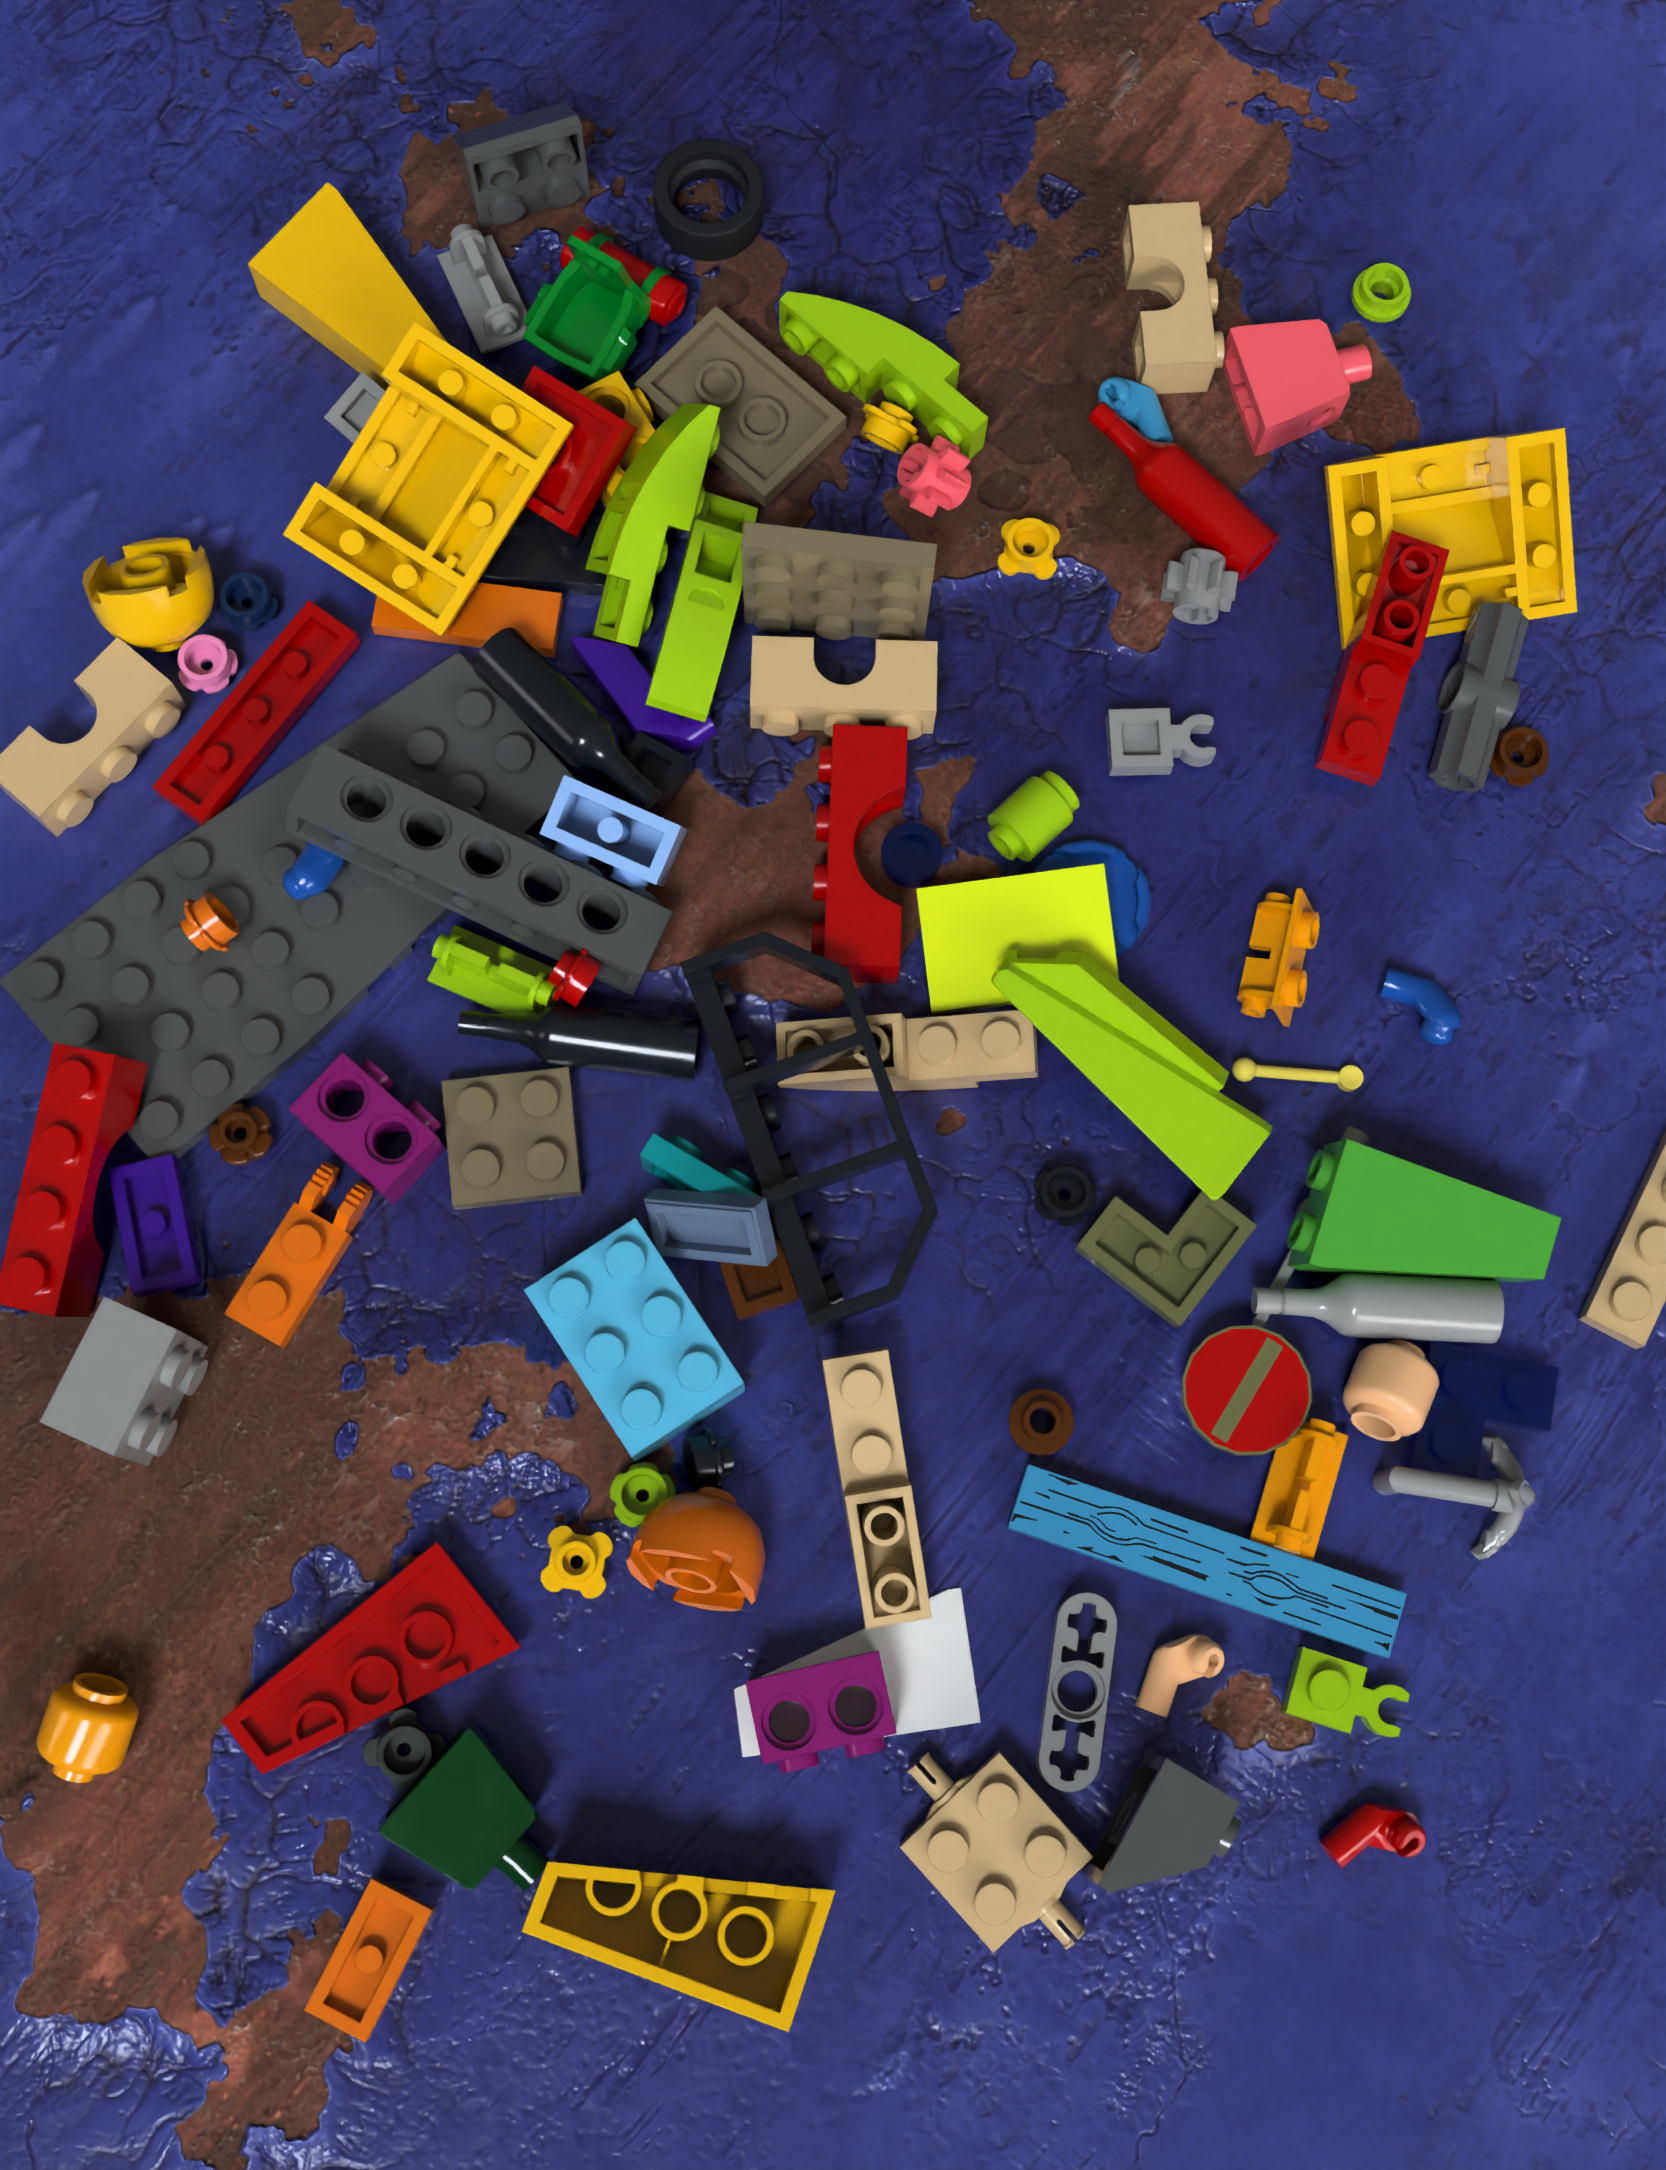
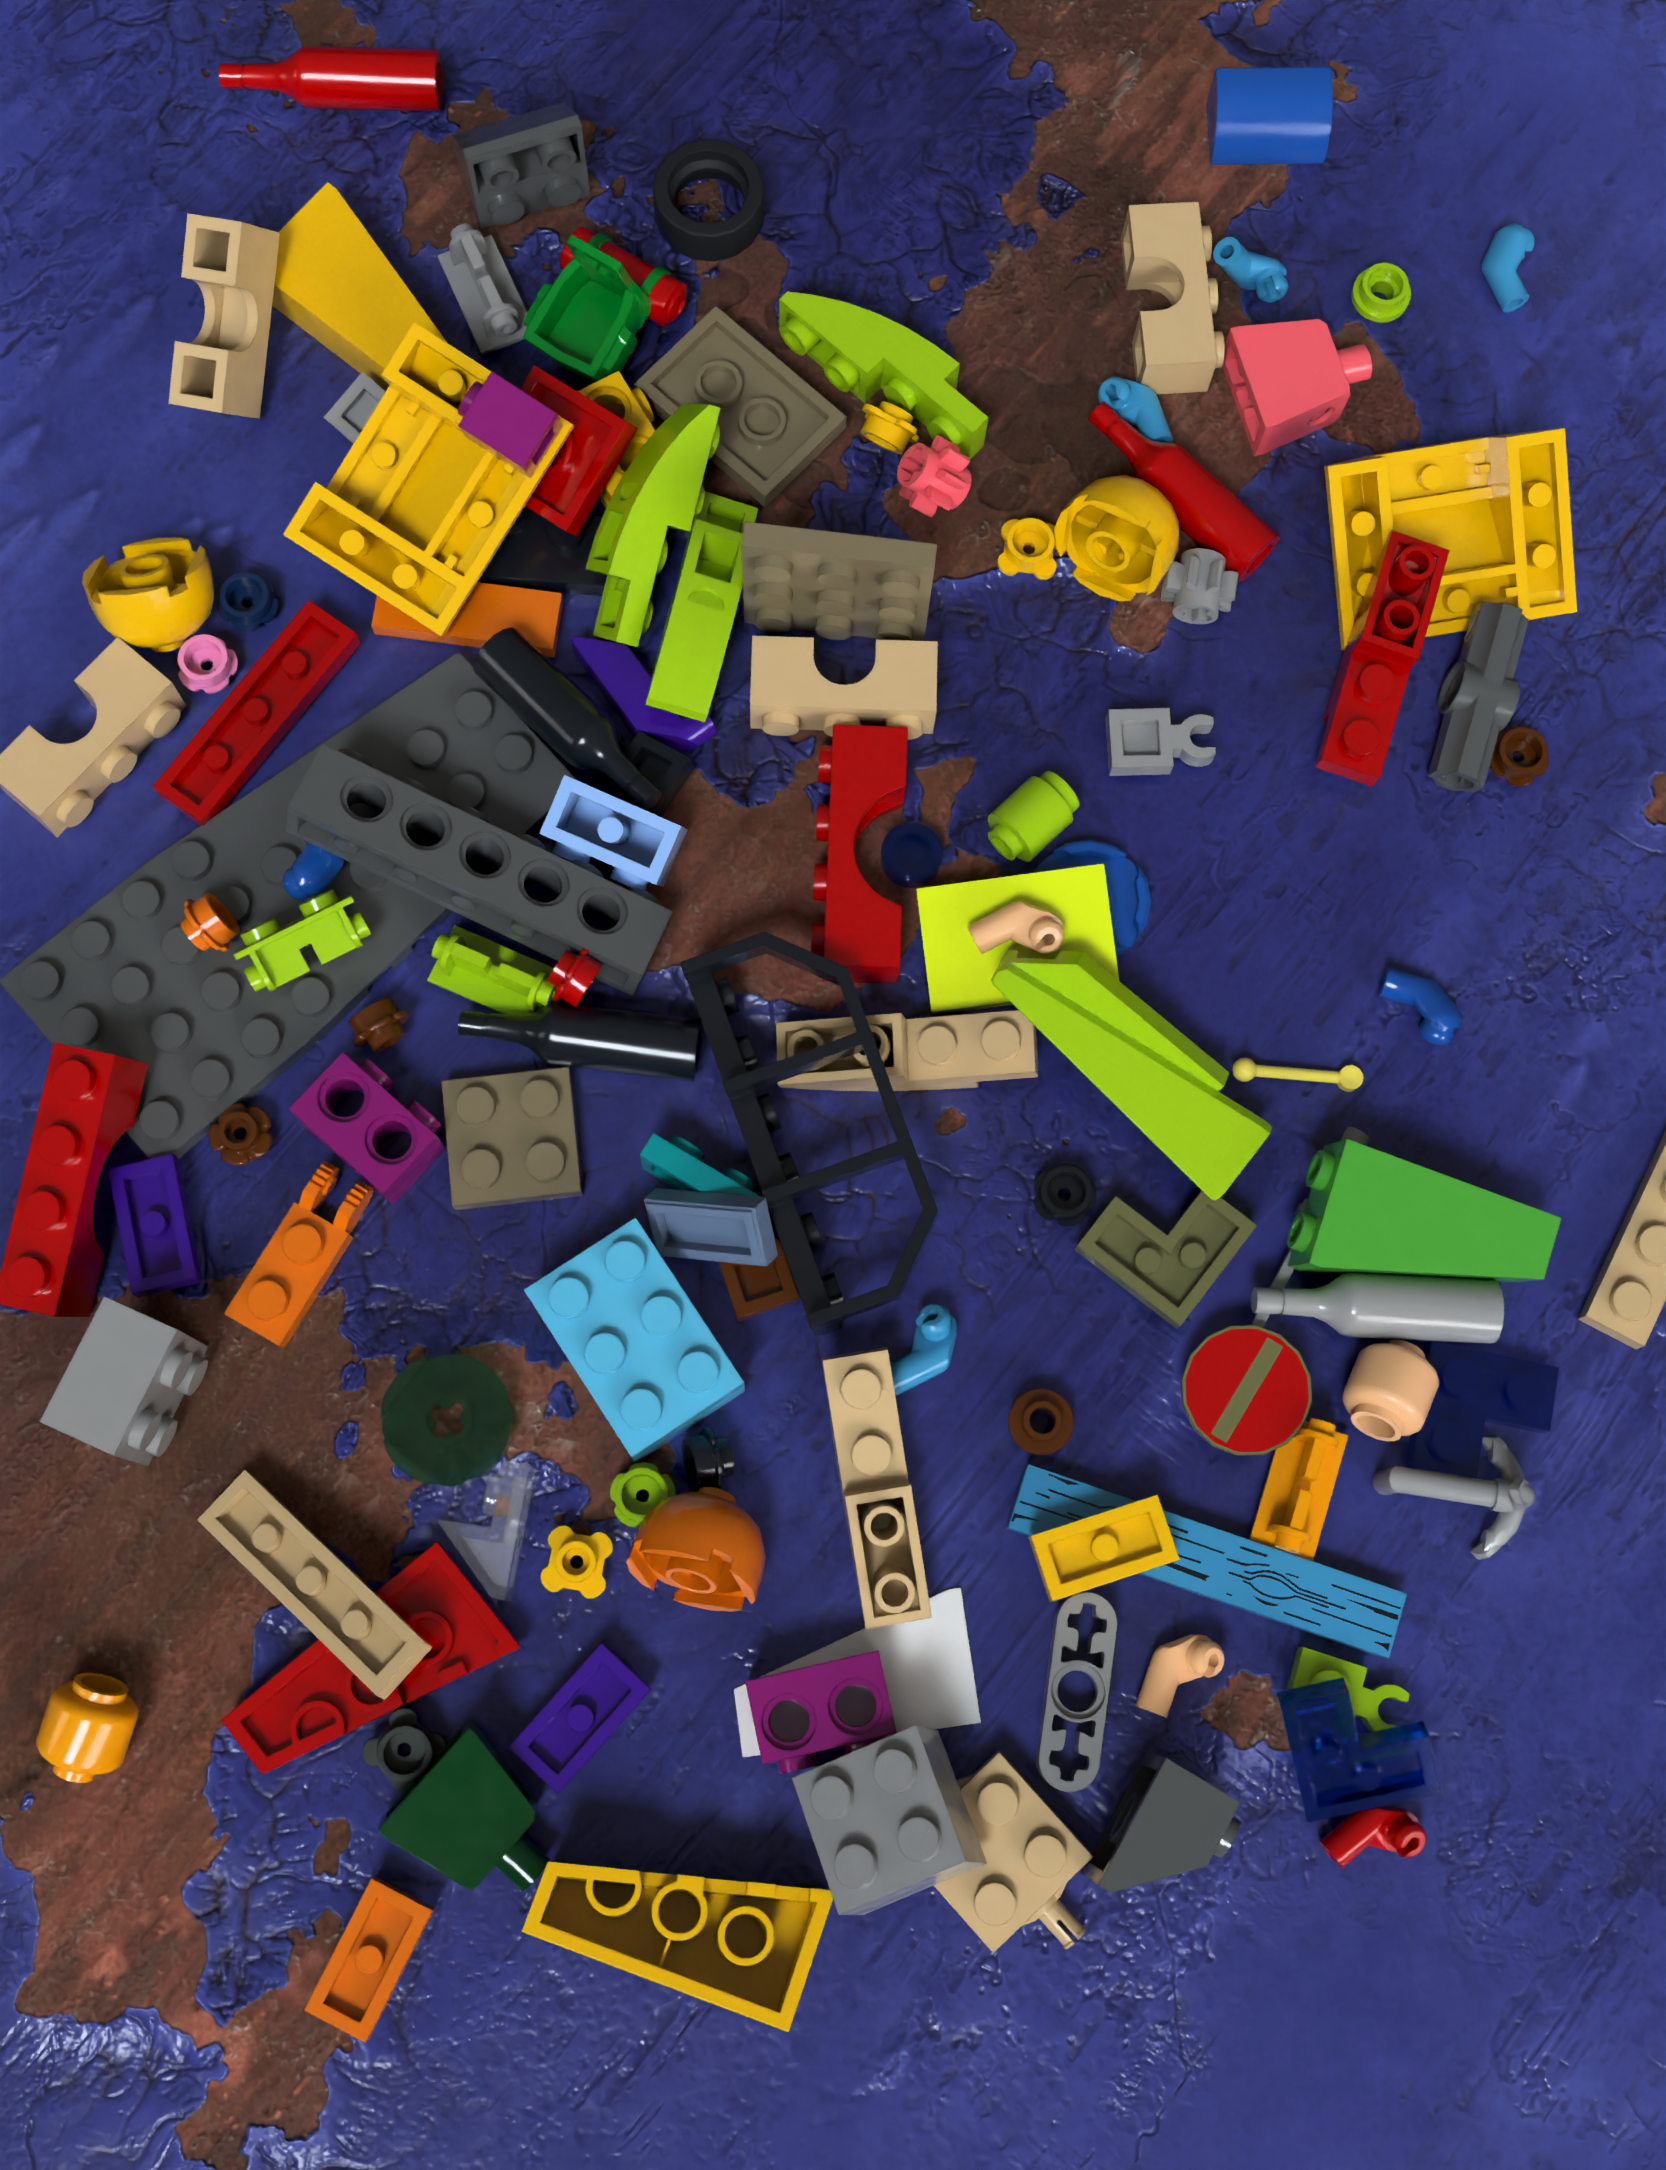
(237, 279): none -> tan arch
(277, 948): none -> lime hinge
(315, 1585): none -> tan plate
(348, 78): none -> red piece
(379, 1025): none -> reddish brown plate
(410, 1427): none -> clear green plate
(496, 1550): none -> clear slope
(508, 423): none -> magenta brick
(580, 1718): none -> dark purple plate
(888, 1820): none -> light grey brick
(930, 1350): none -> dark azure arm
(1019, 923): none -> light nougat arm
(1103, 1548): none -> yellow plate
(1119, 536): none -> yellow cylinder
(1251, 270): none -> dark azure arm
(1269, 115): none -> blue brick
(1286, 933): light orange hinge -> none
(1347, 1770): none -> clear blue plate
(1501, 263): none -> dark azure arm

